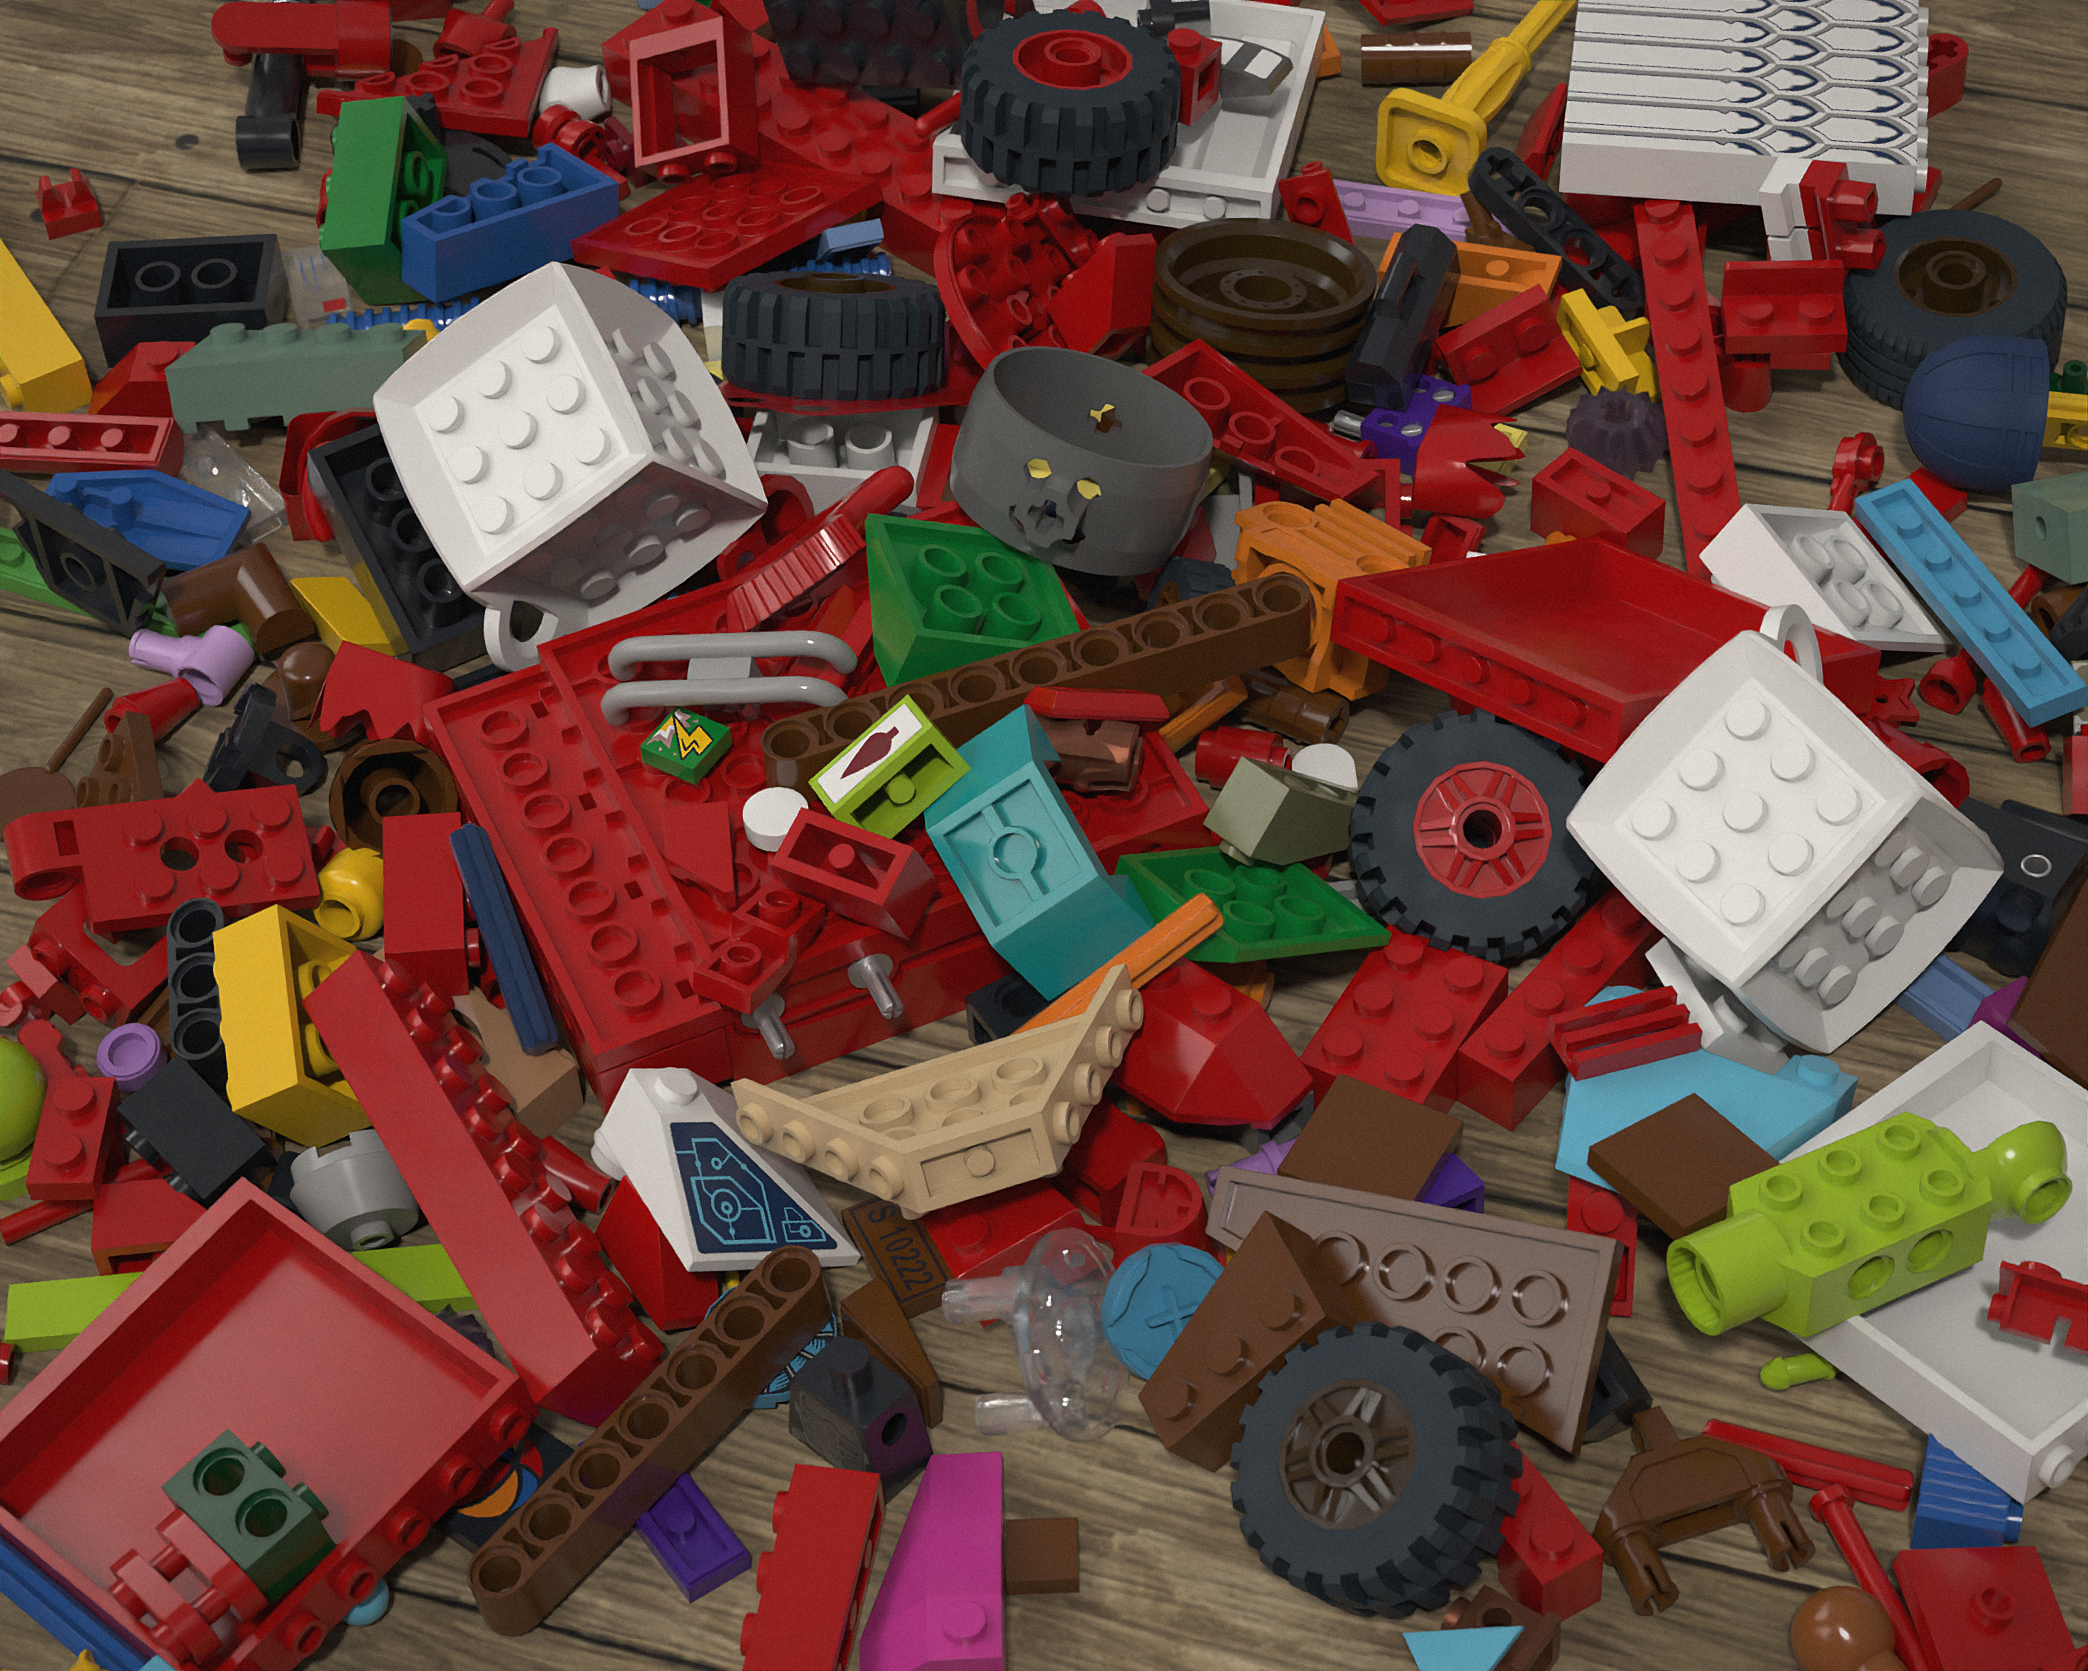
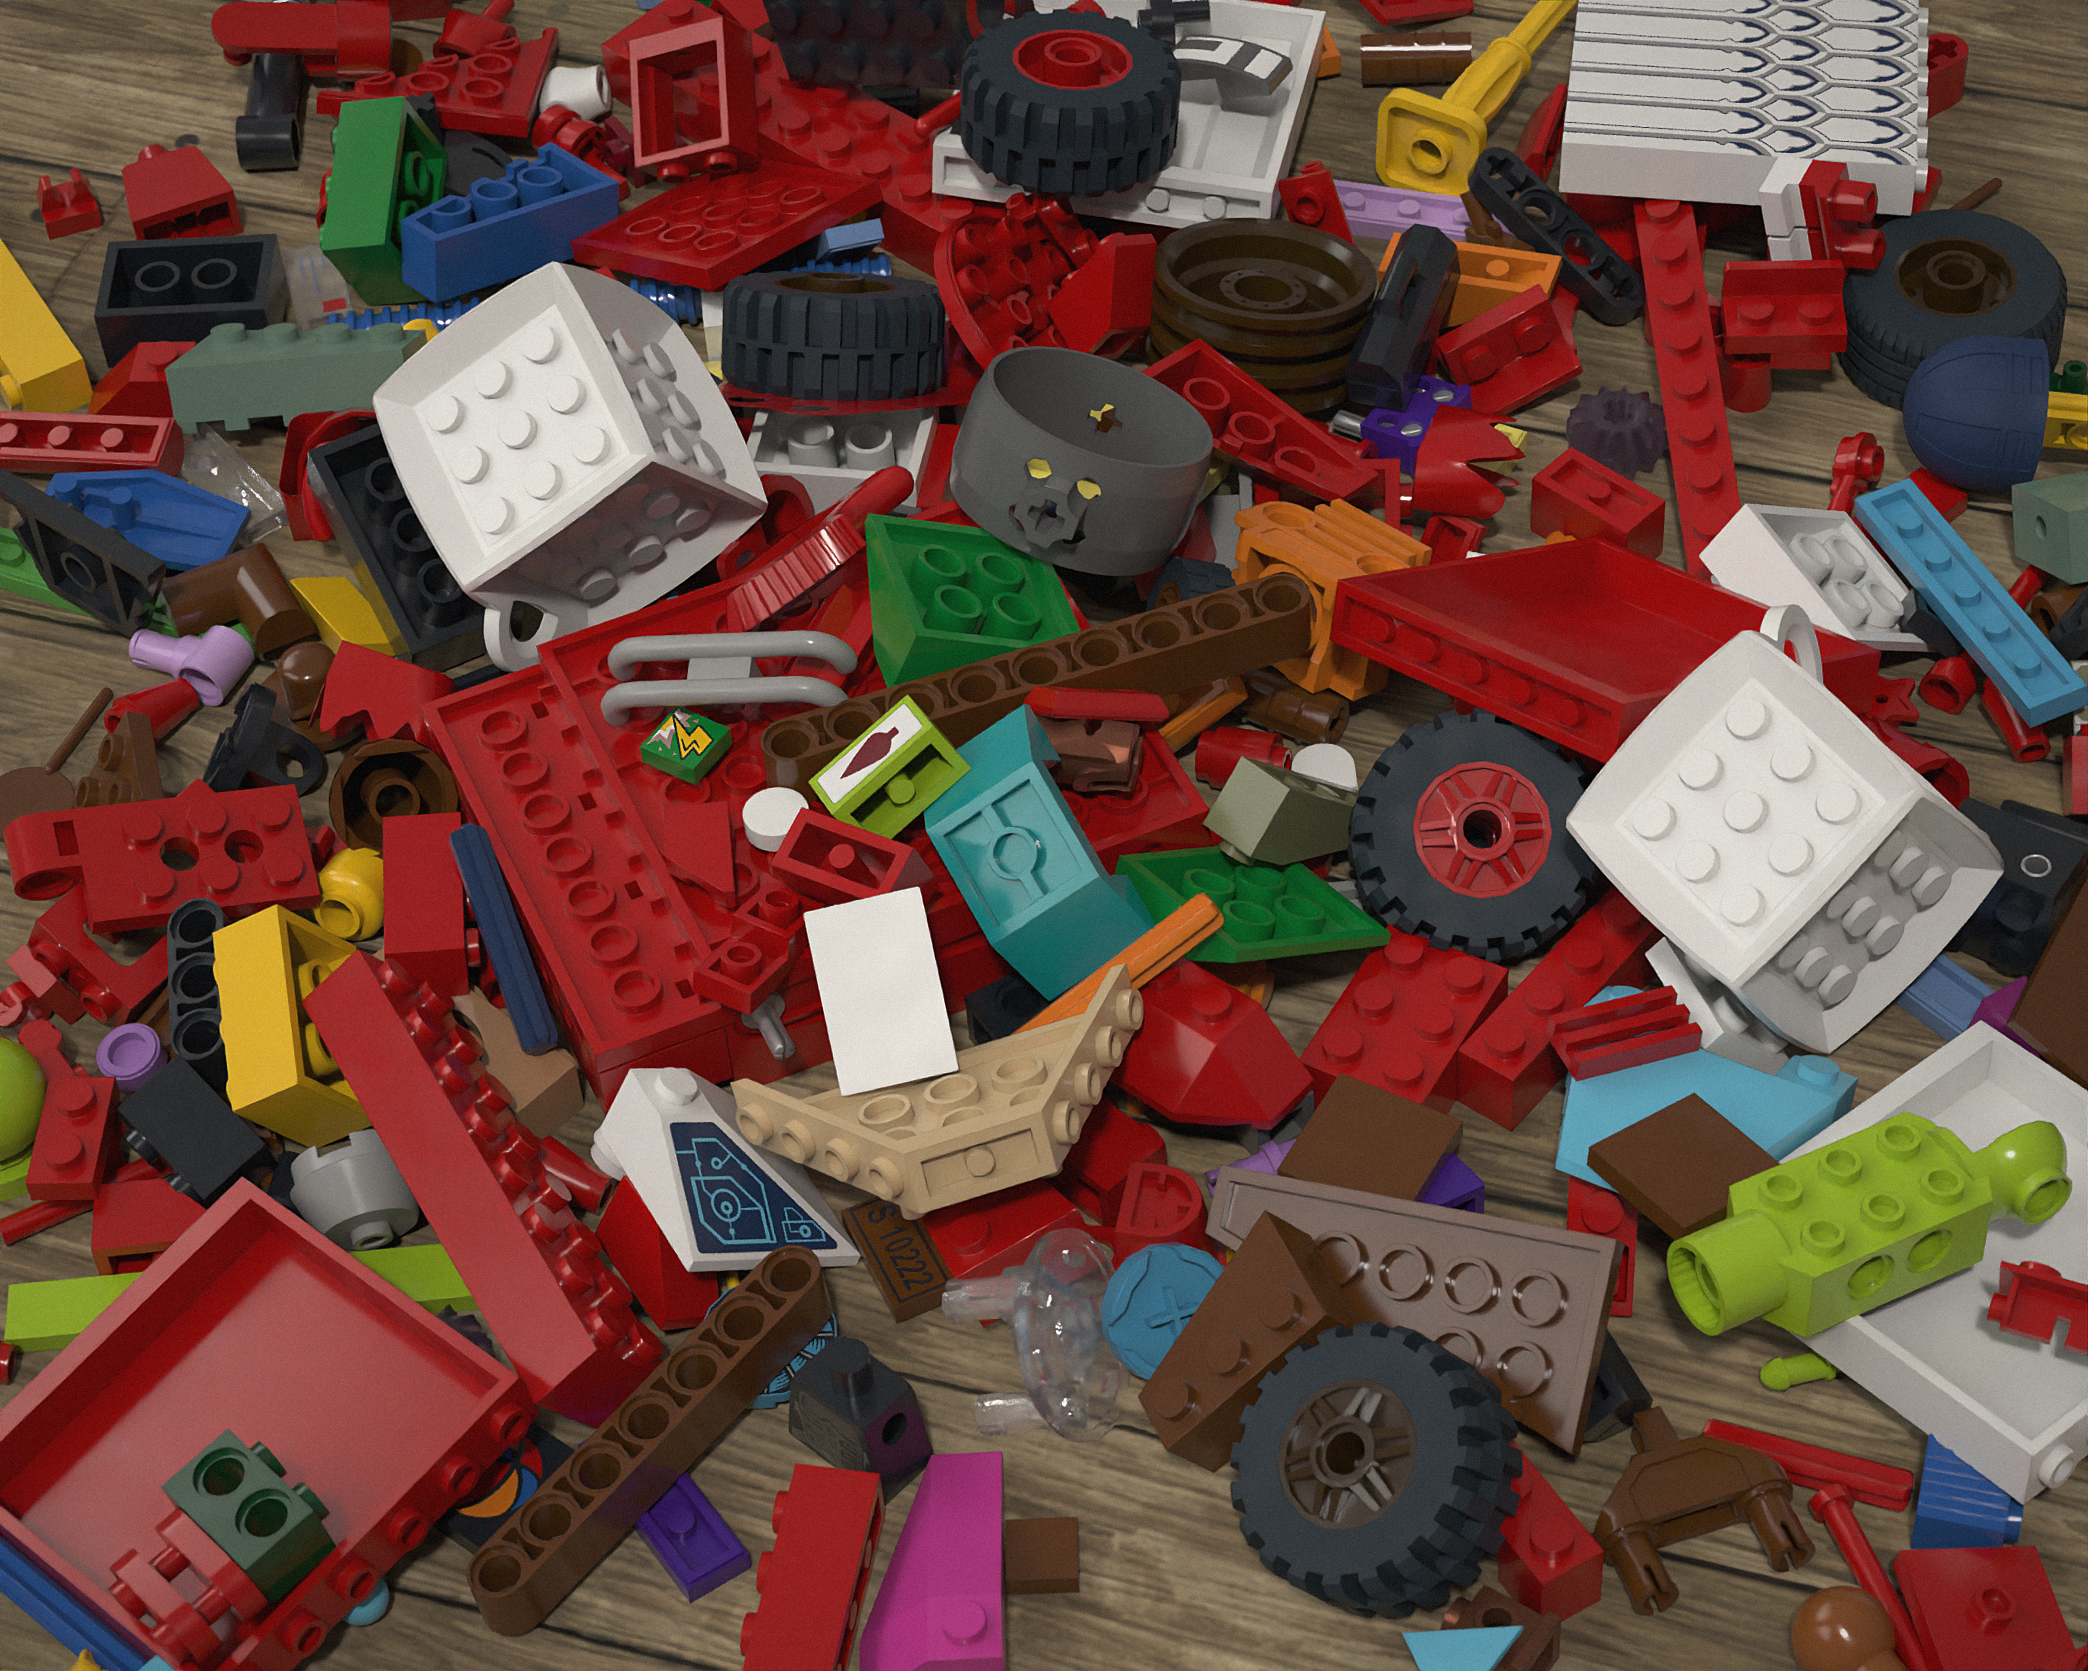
(178, 196): none -> red torso
(879, 1322): reddish brown slope -> none
(880, 991): none -> white sticker
(1200, 70): red brick -> none
(1608, 346): yellow panel -> none
(1925, 624): none -> black tile

